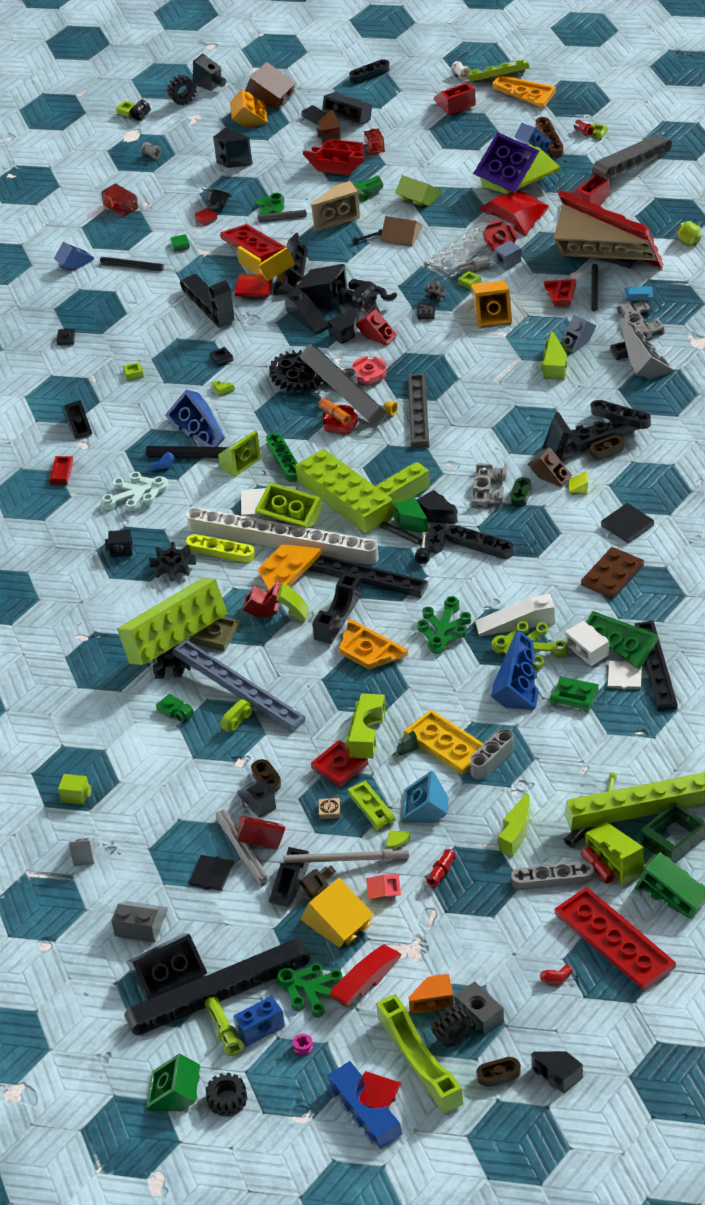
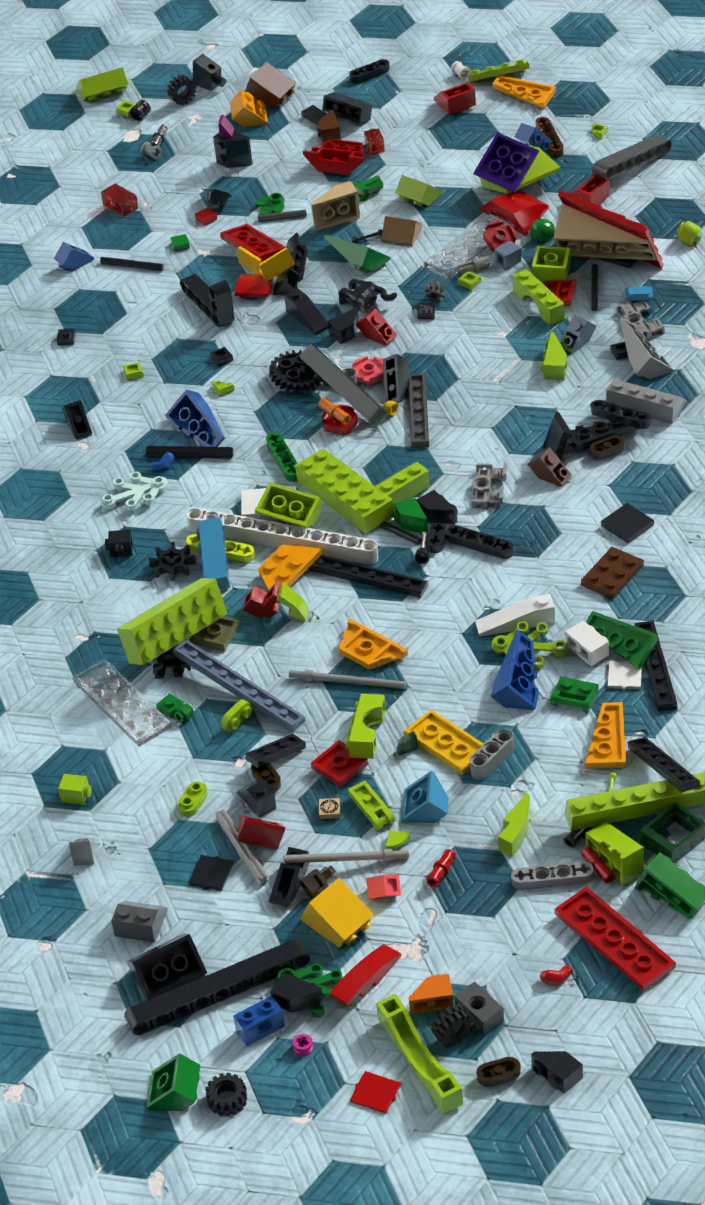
(61, 470): red tile -> none
(102, 84): none -> lime slope
(122, 702): none -> clear plate
(159, 136): none -> dark grey axle
(194, 795): none -> lime plate
(213, 551): none -> dark azure brick
(225, 127): none -> magenta slope
(226, 1032): lime pin -> none
(241, 454): lime slope -> none
(275, 750): none -> black tile
(295, 994): none -> black slope
(310, 675): none -> light grey bar
(323, 285): black slope -> none
(329, 623): black arch -> none
(358, 255): none -> green wedge
(378, 1123): blue arch -> none
(396, 377): none -> black slope
(439, 642): green plant -> none
(491, 303): light orange slope -> none
(524, 492): dark green beam -> none
(542, 230): none -> green hair
(548, 304): none -> lime arch
(551, 263): none -> lime brick
(578, 483): neon yellow slope -> none
(586, 129): red pin -> none
(608, 739): none -> light orange wing
(656, 403): none -> light grey slope
(663, 764): none -> black tile

